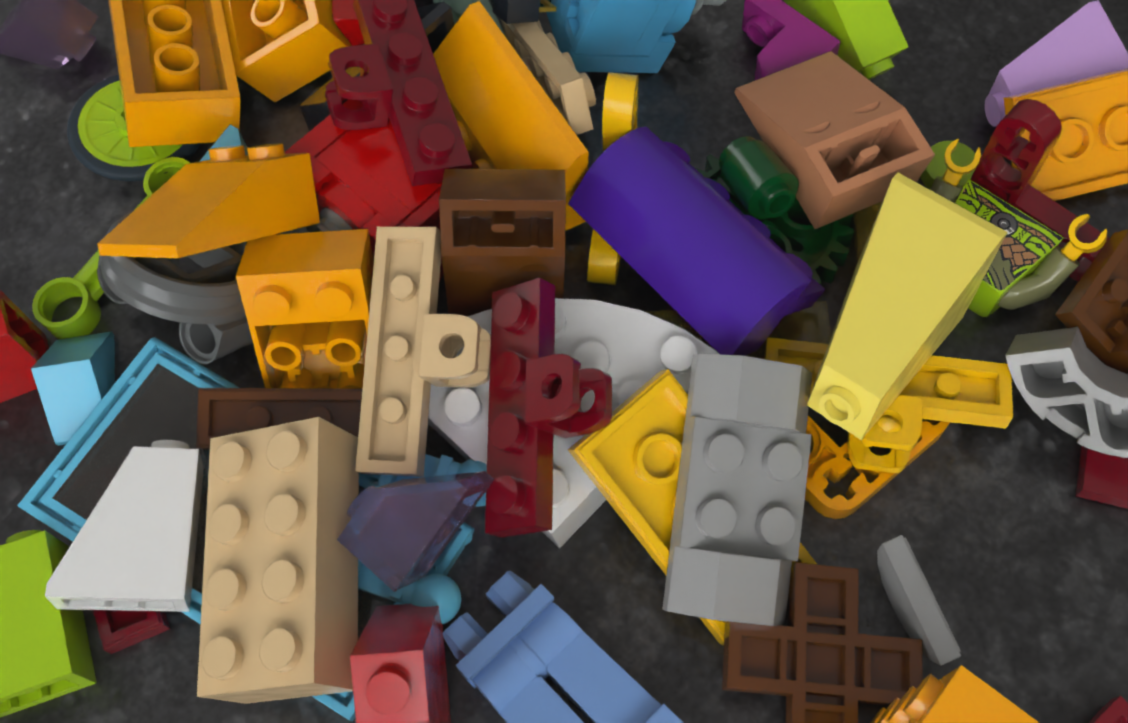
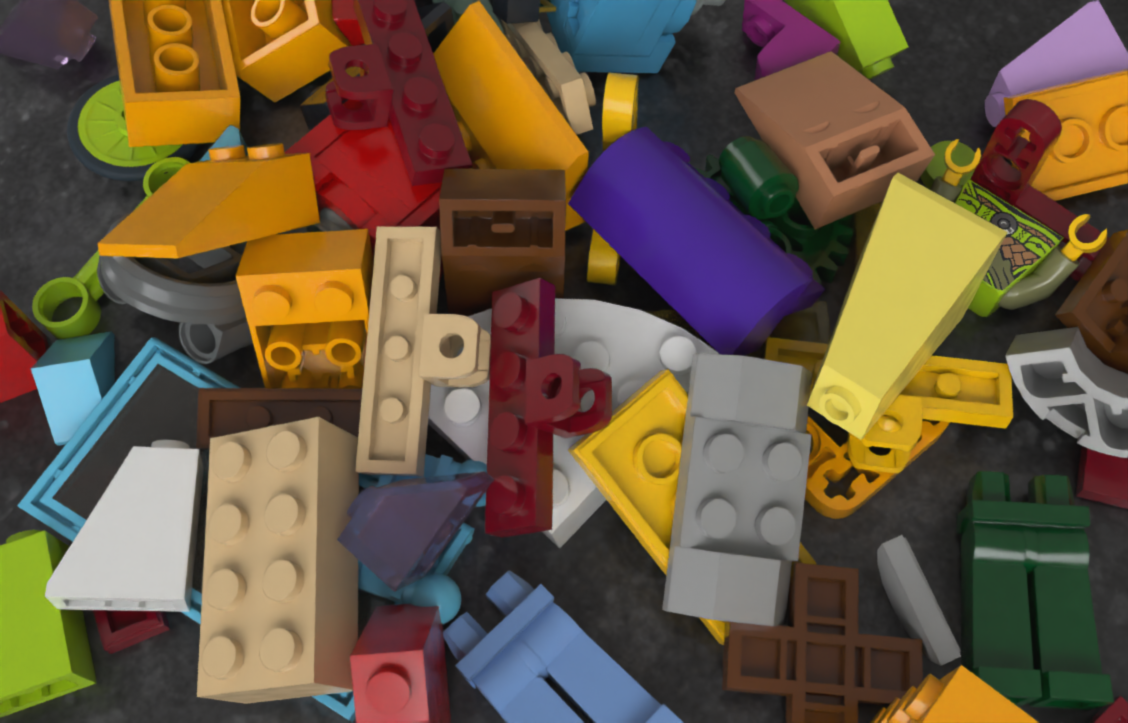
(1029, 594): none -> dark green hips

